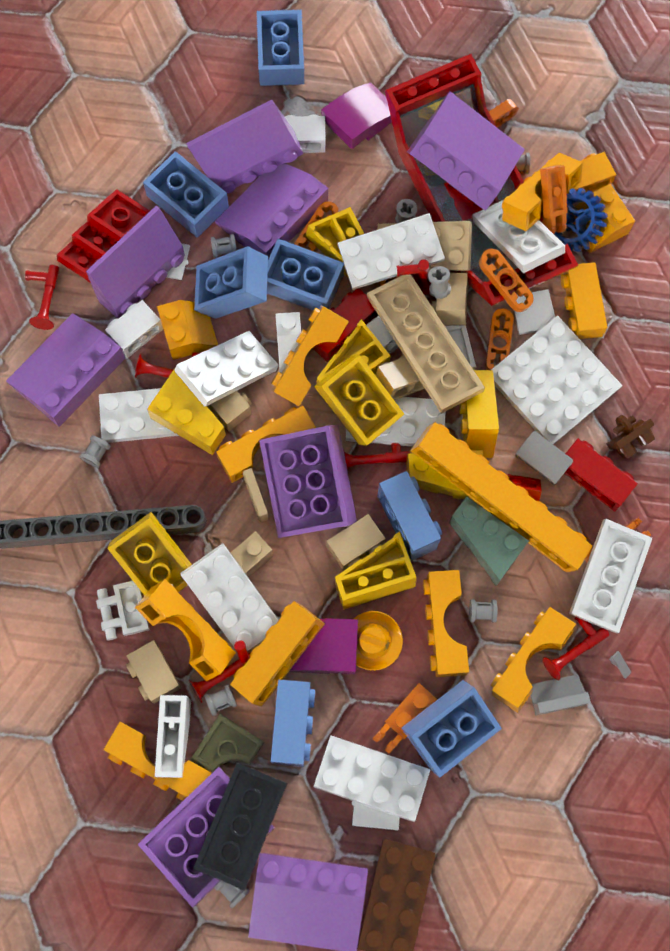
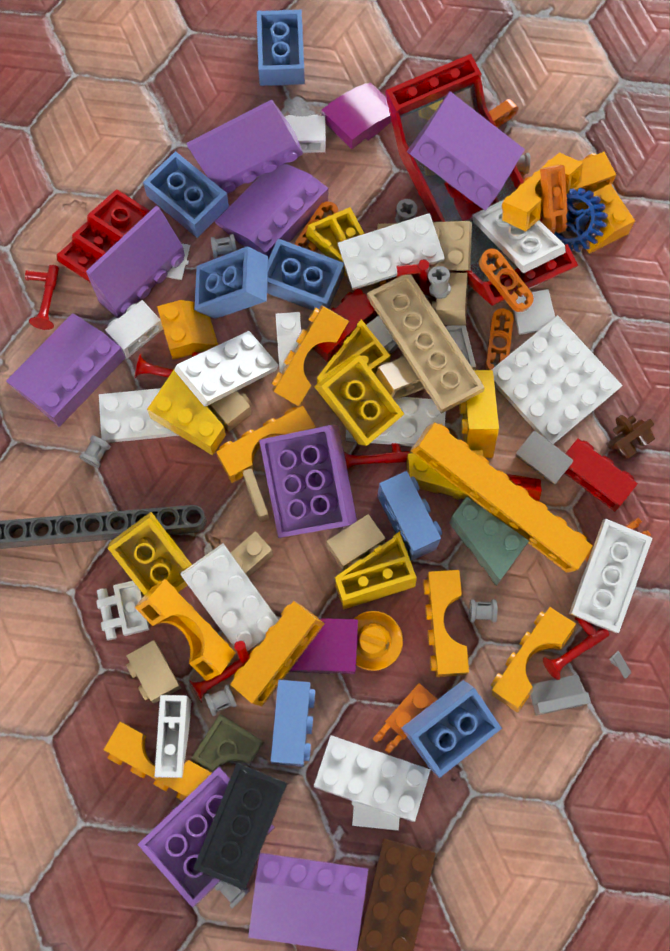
(584, 301): light orange brick -> none

